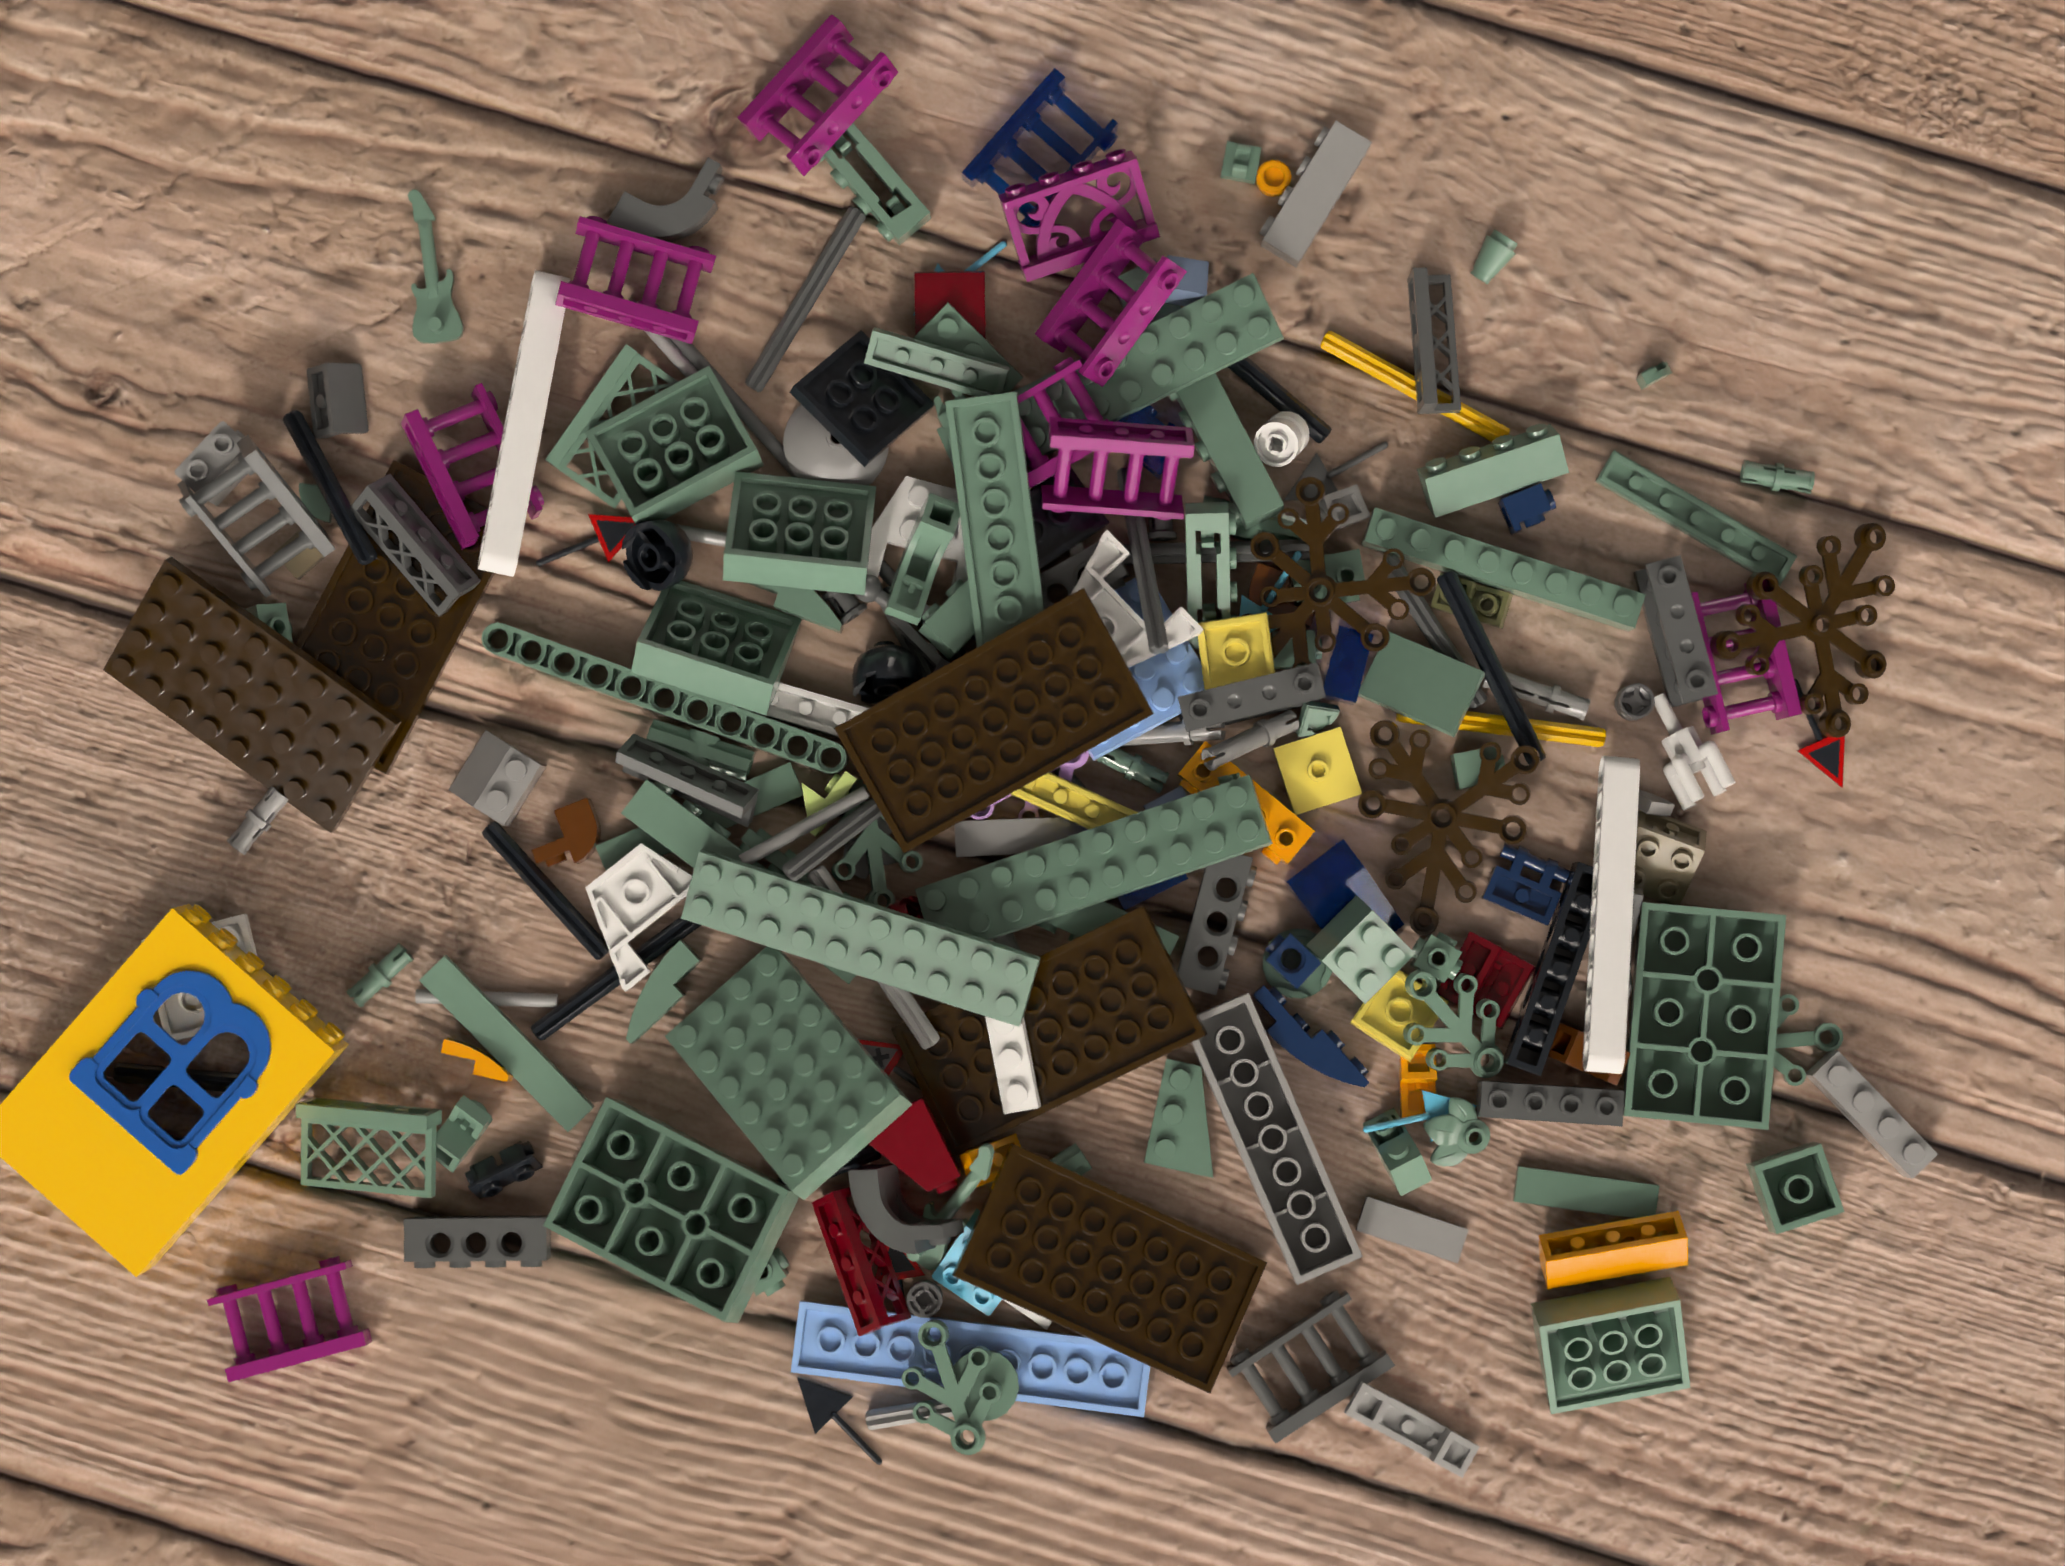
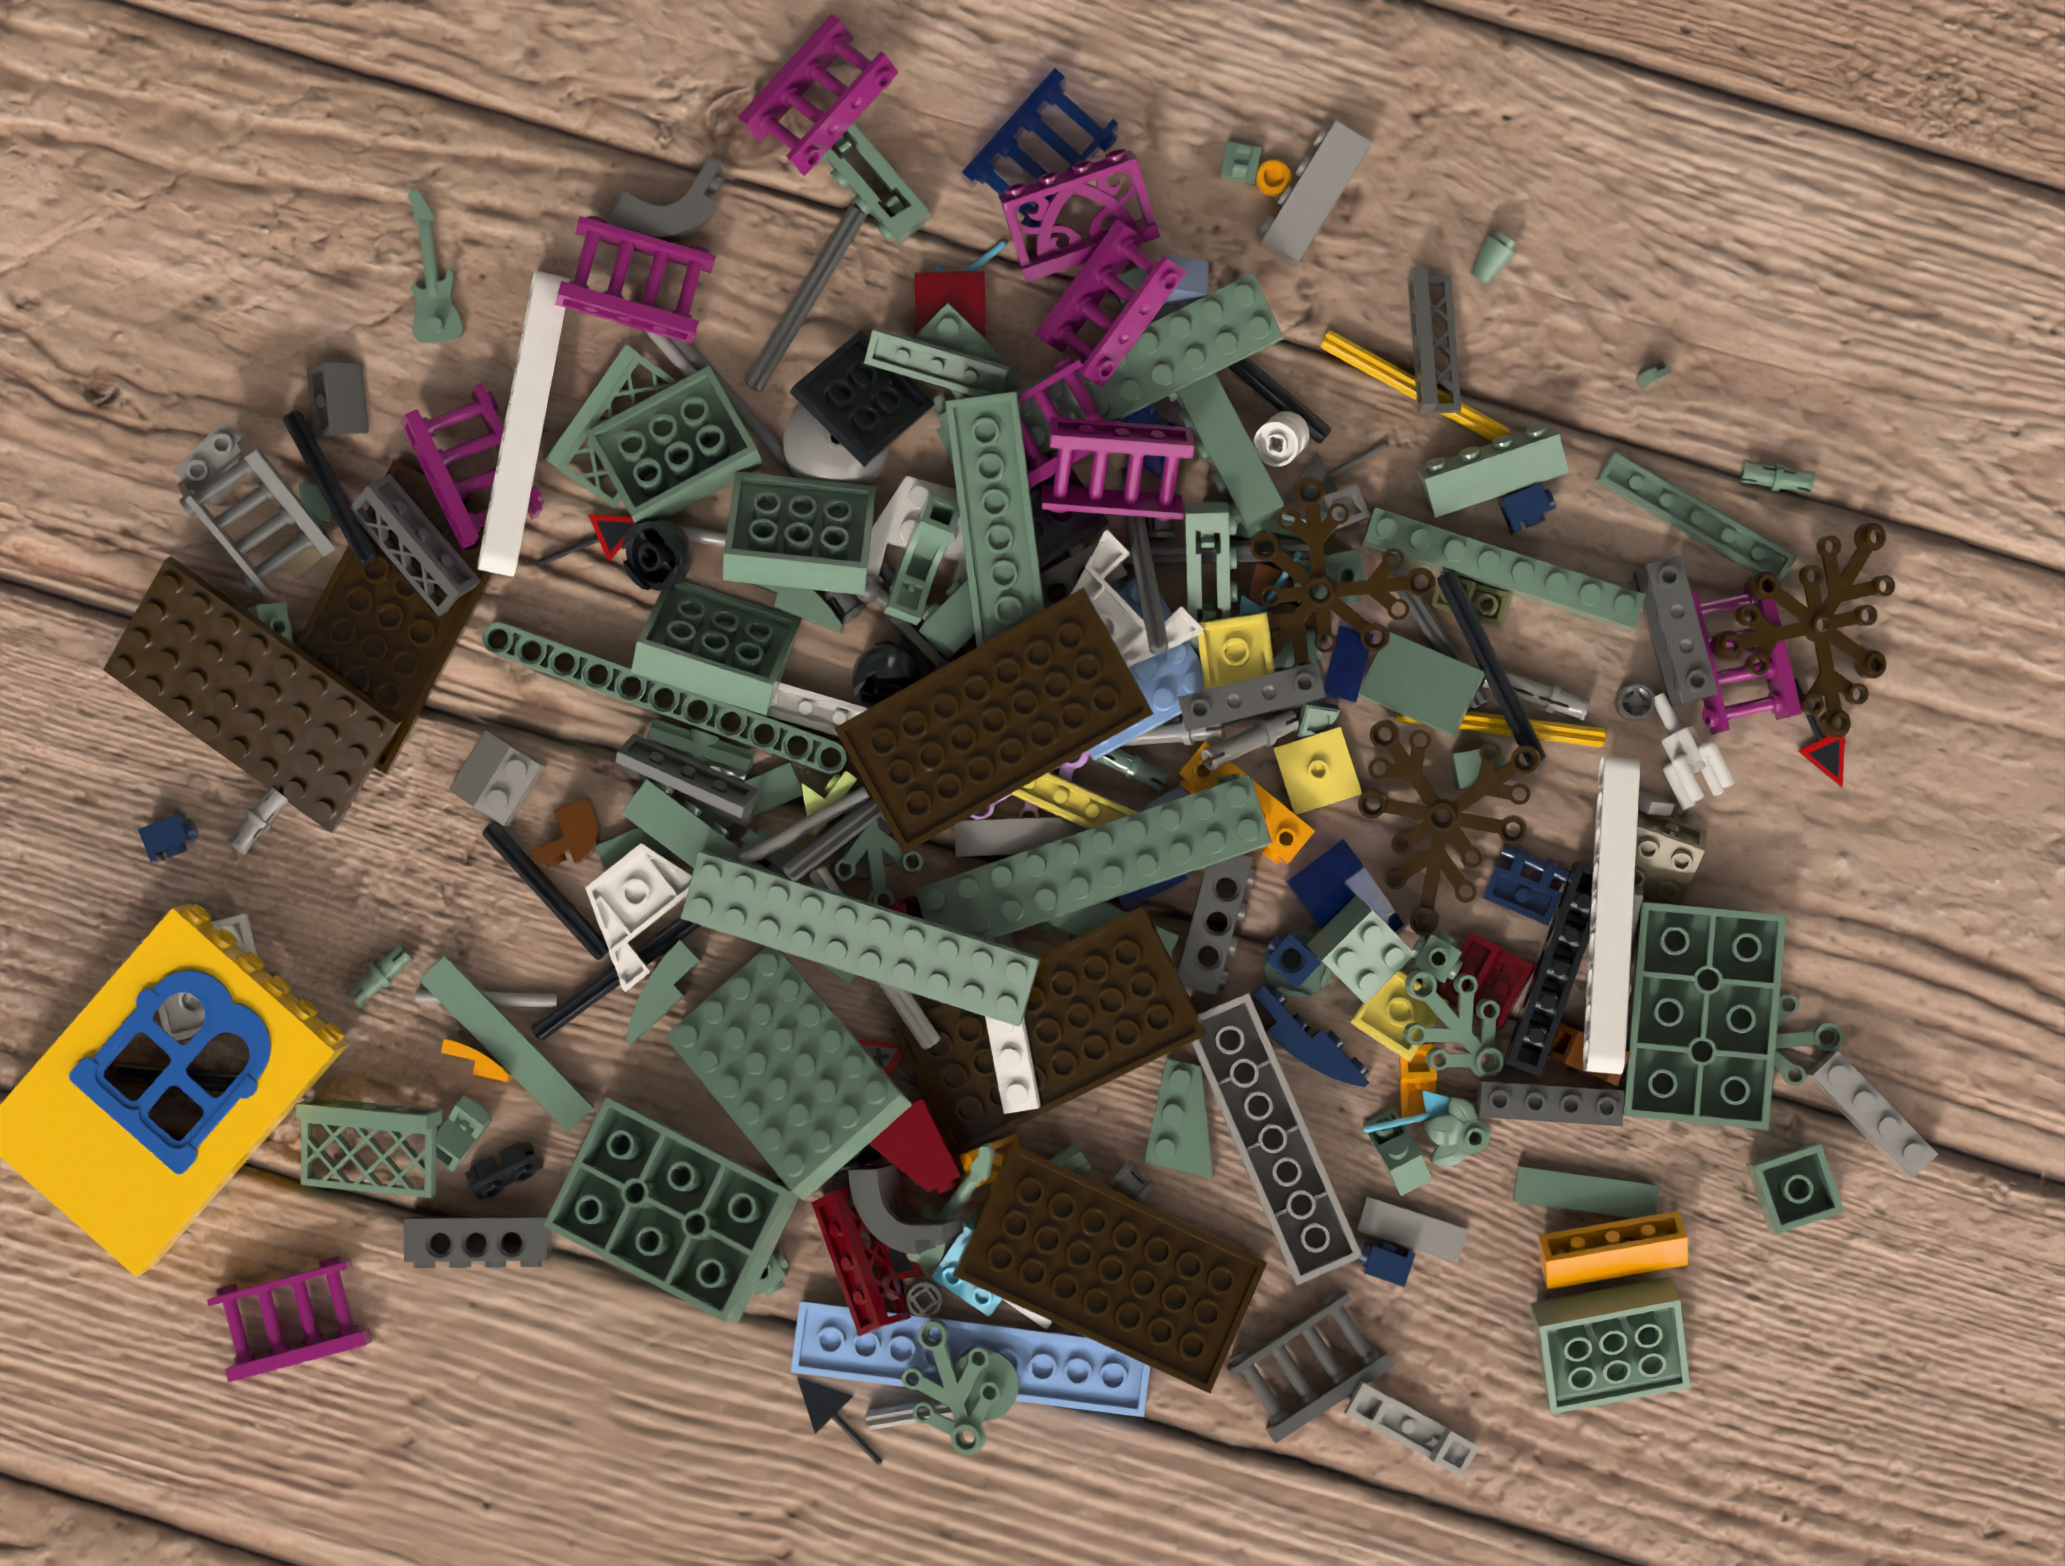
(168, 837): none -> dark blue brick
(1131, 1182): none -> dark grey bush
(1386, 1262): none -> dark blue brick

